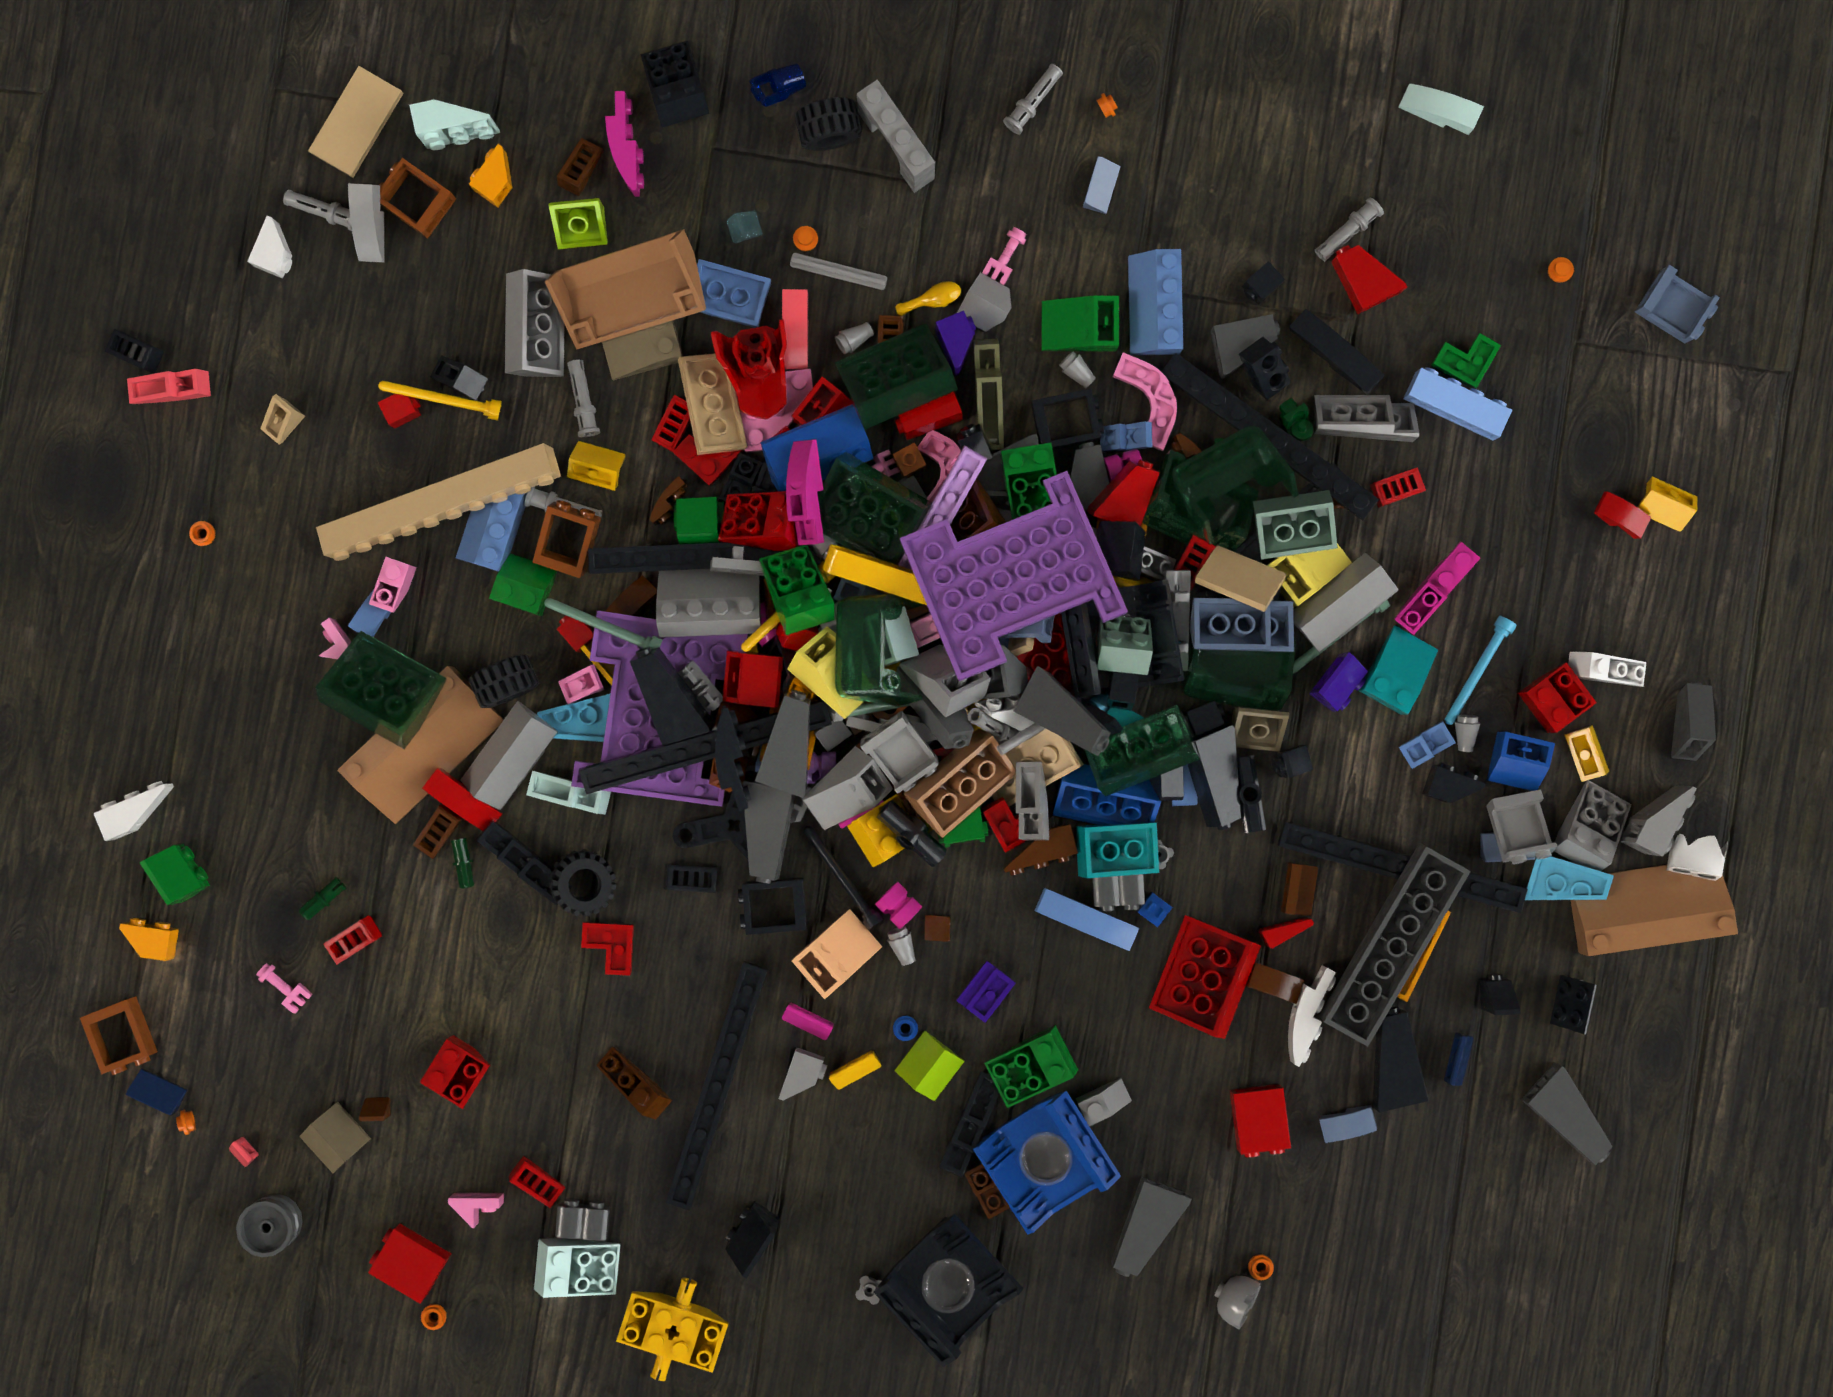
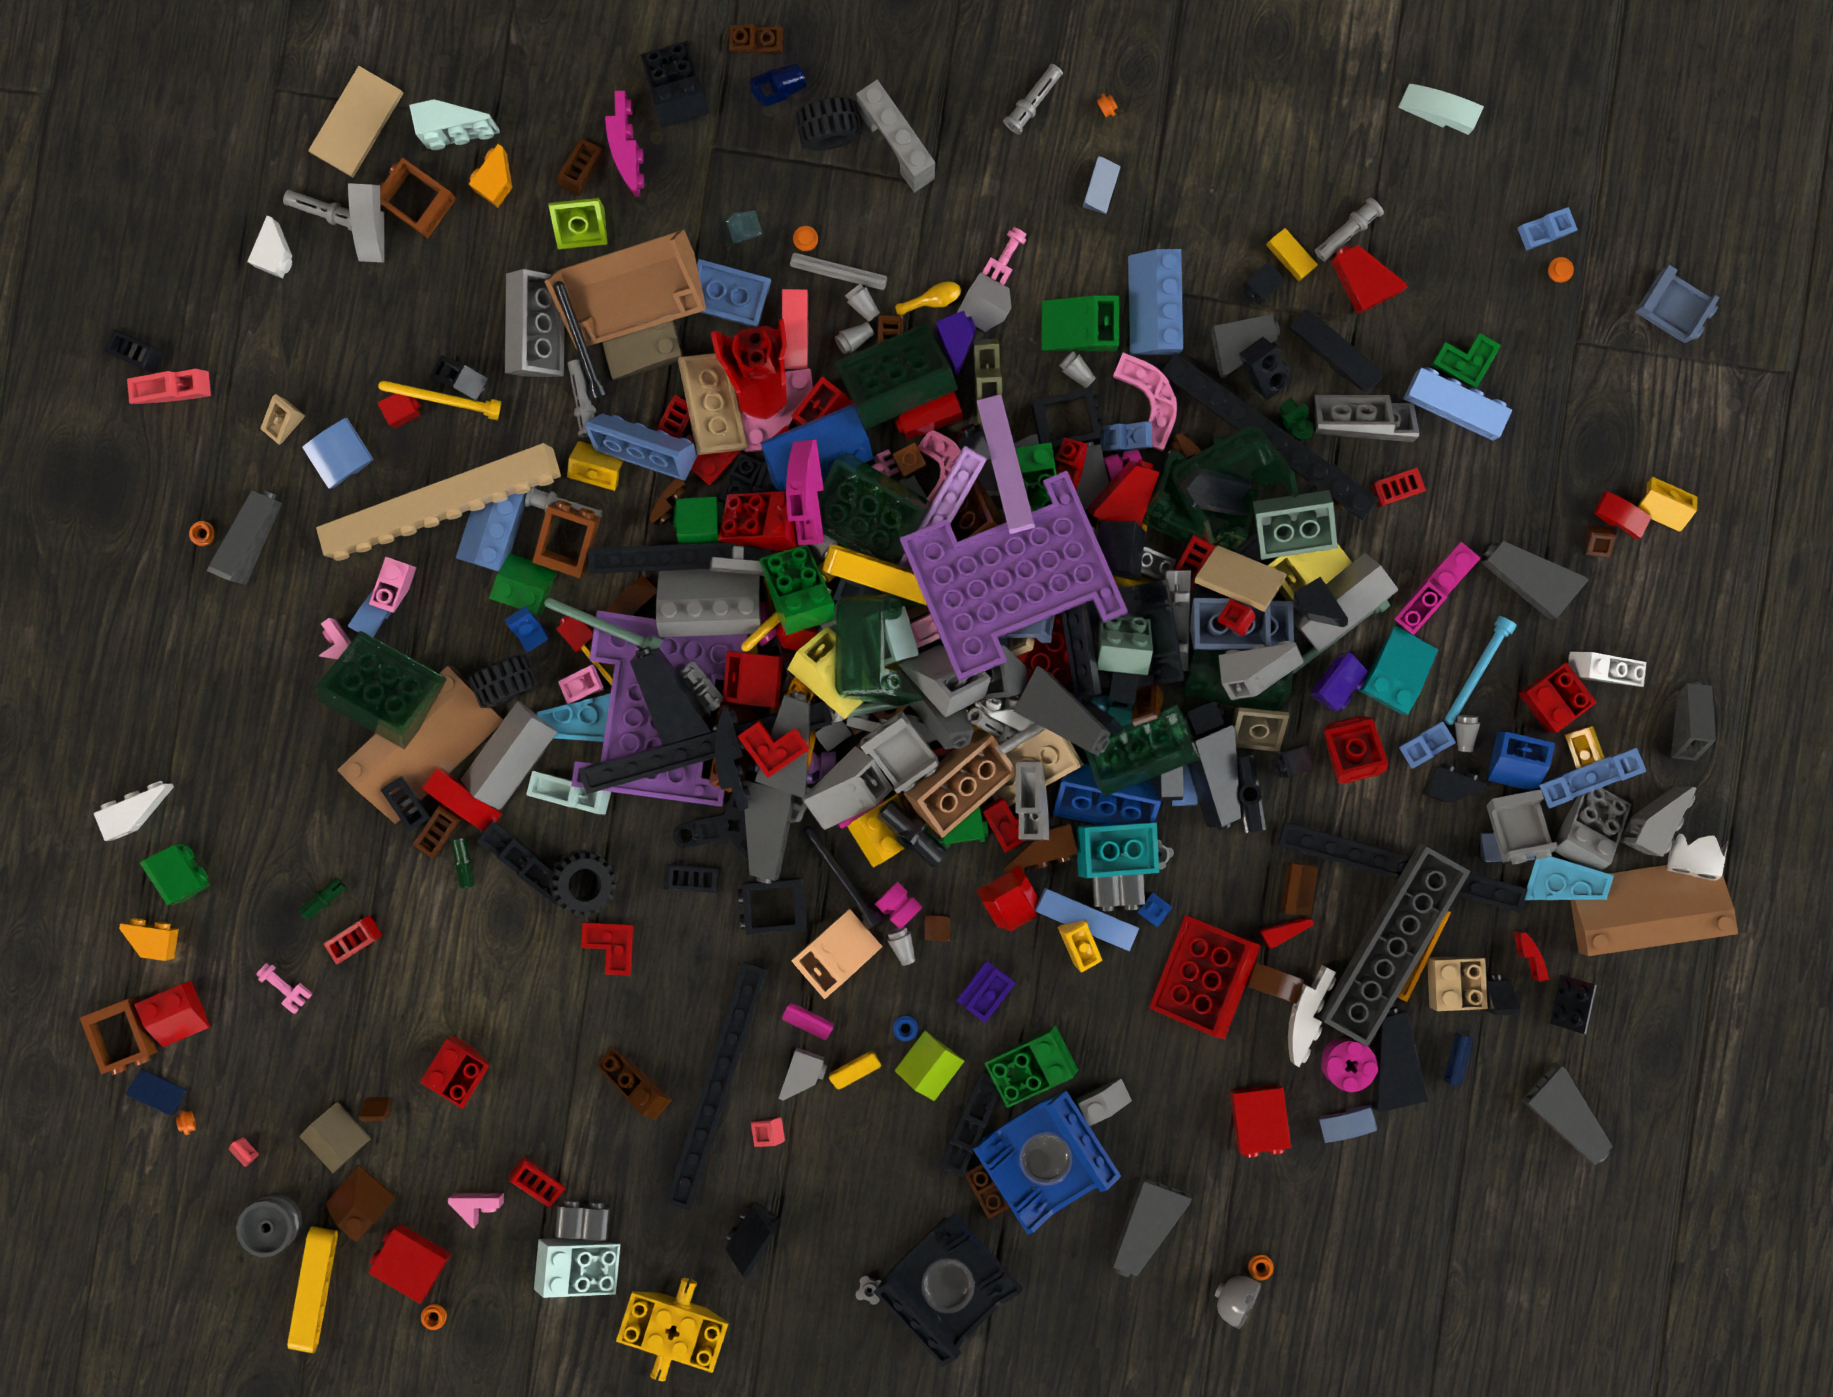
(173, 1014): none -> red slope
(246, 538): none -> dark grey slope
(312, 1289): none -> yellow beam
(338, 453): none -> medium blue slope
(359, 1203): none -> reddish brown slope
(409, 823): none -> black slope
(527, 628): none -> blue slope
(596, 387): none -> black piece
(641, 445): none -> medium blue slope
(756, 40): none -> reddish brown slope
(767, 1132): none -> coral slope
(772, 754): none -> red plate
(862, 302): none -> light grey cone
(1005, 464): none -> lavender tile
(1010, 900): none -> red slope
(1071, 459): none -> red slope
(1080, 945): none -> yellow slope
(1147, 704): none -> reddish brown slope
(1216, 491): none -> black panel
(1237, 617): none -> red slope
(1255, 670): none -> light grey slope
(1291, 254): none -> yellow slope
(1319, 604): none -> black slope
(1335, 1068): none -> dark pink brick
(1355, 749): none -> red slope
(1457, 983): none -> tan slope
(1527, 949): none -> red slope
(1534, 578): none -> dark grey slope
(1547, 228): none -> medium blue slope
(1592, 776): none -> medium blue slope
(1600, 541): none -> reddish brown slope

